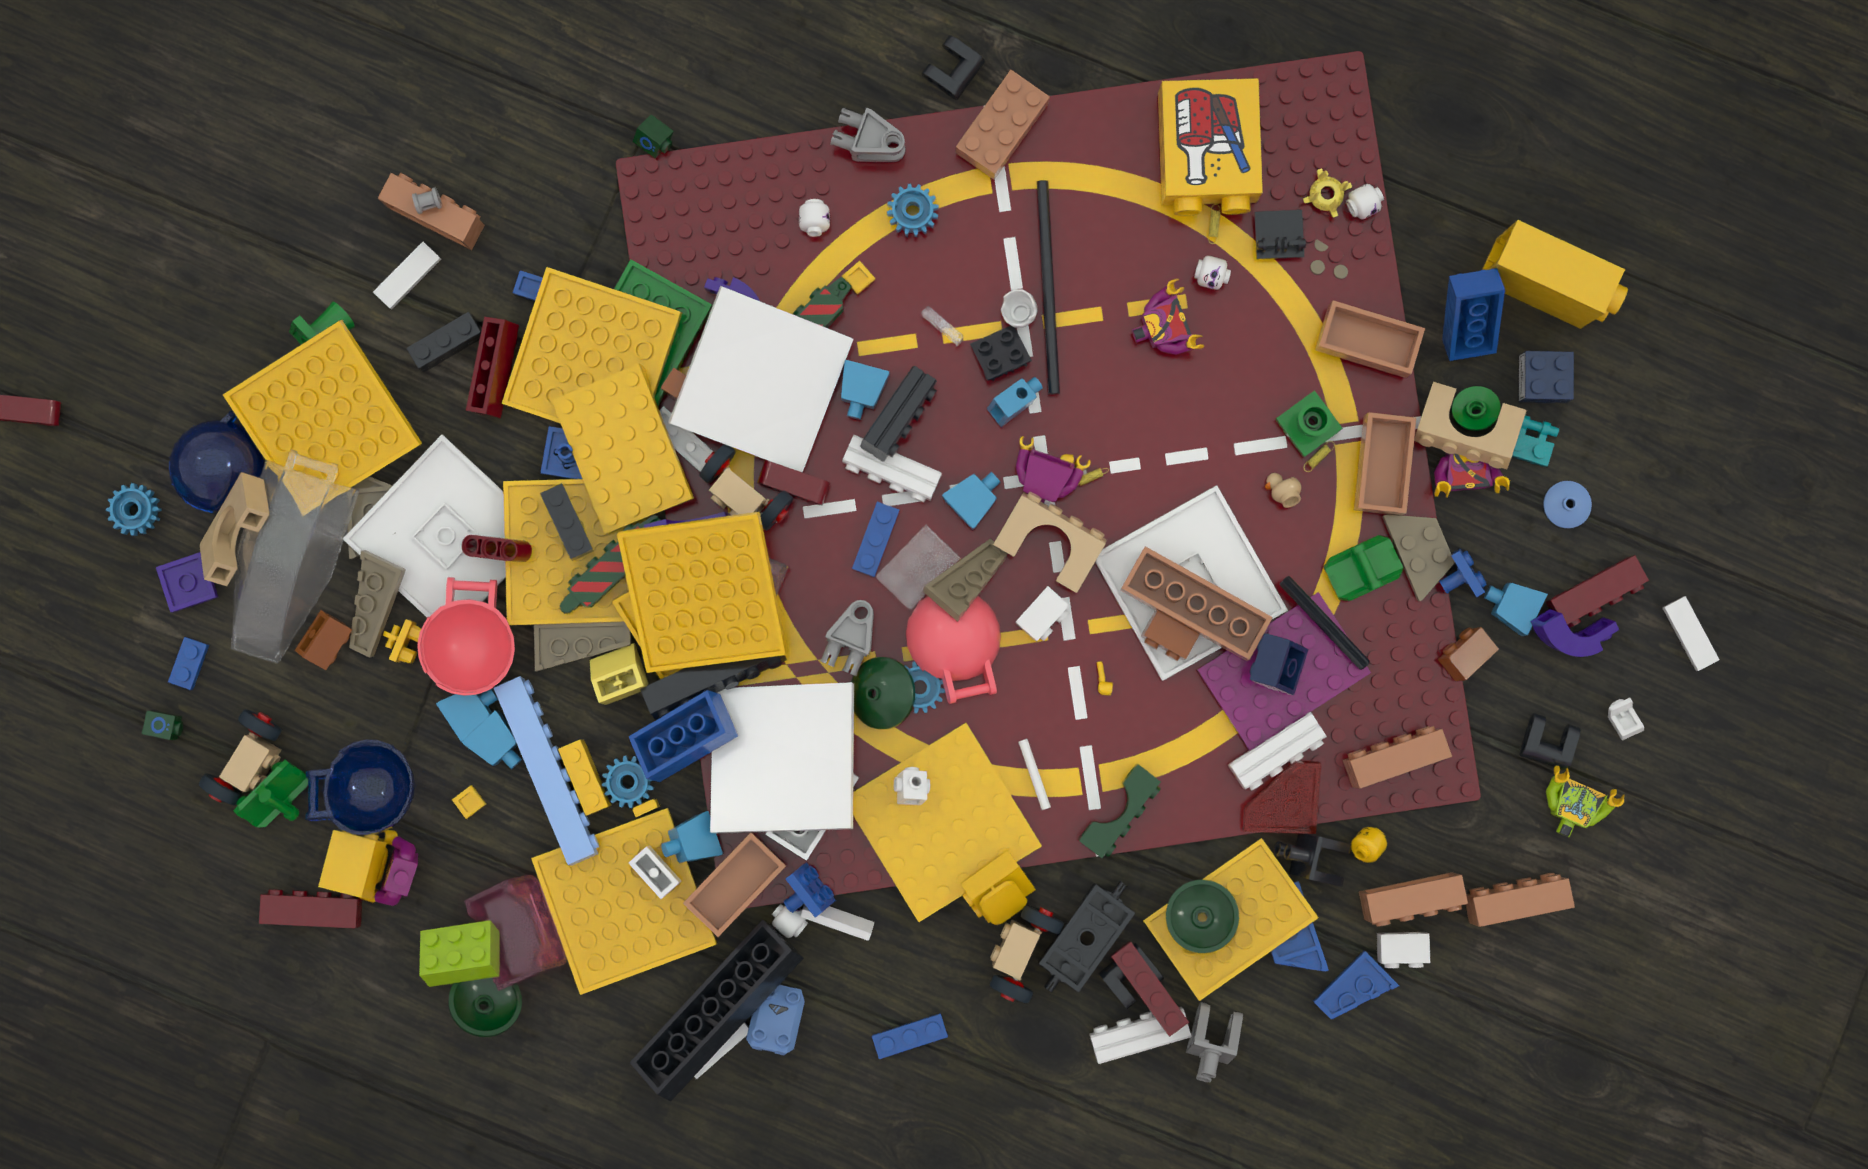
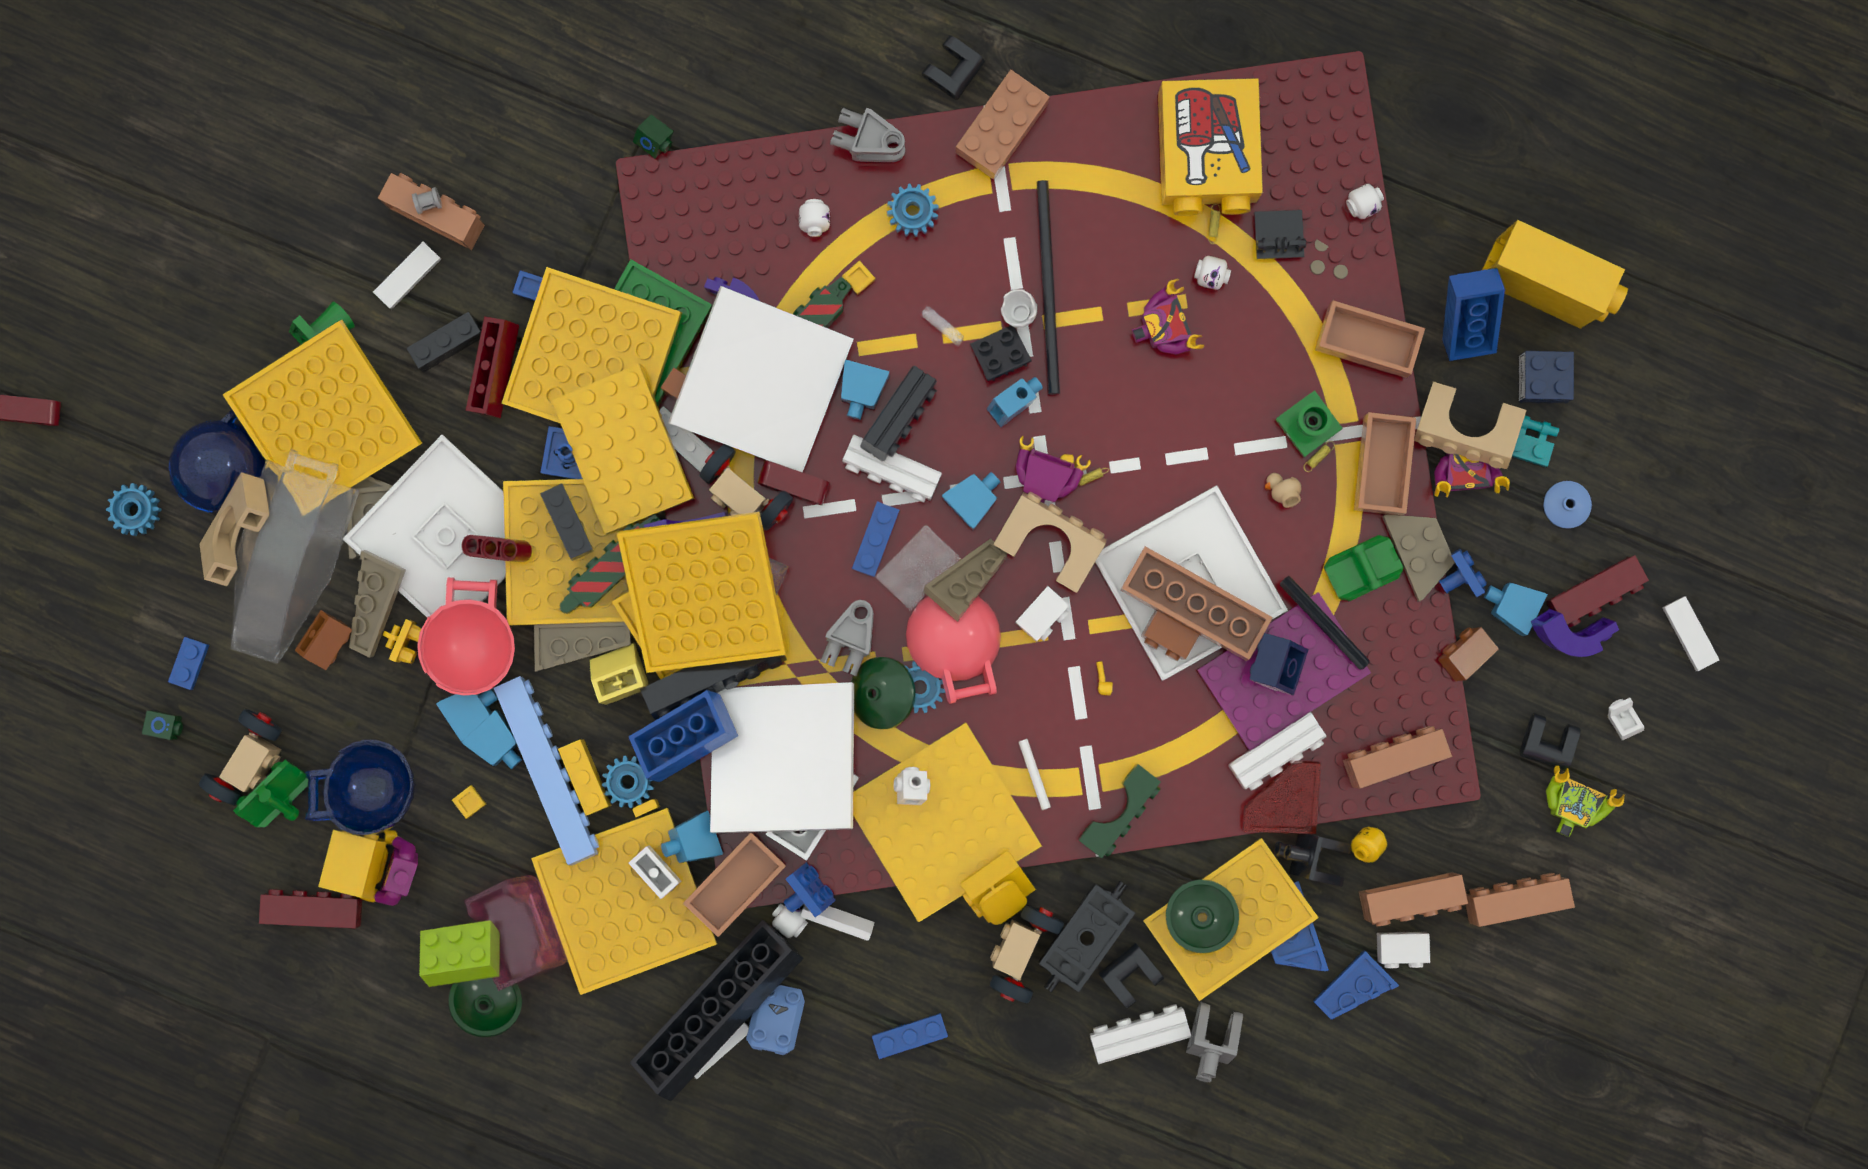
(185, 583): dark purple plate -> none
(1149, 988): dark red brick -> none
(1325, 181): light yellow piece -> none
(1476, 399): green dish -> none

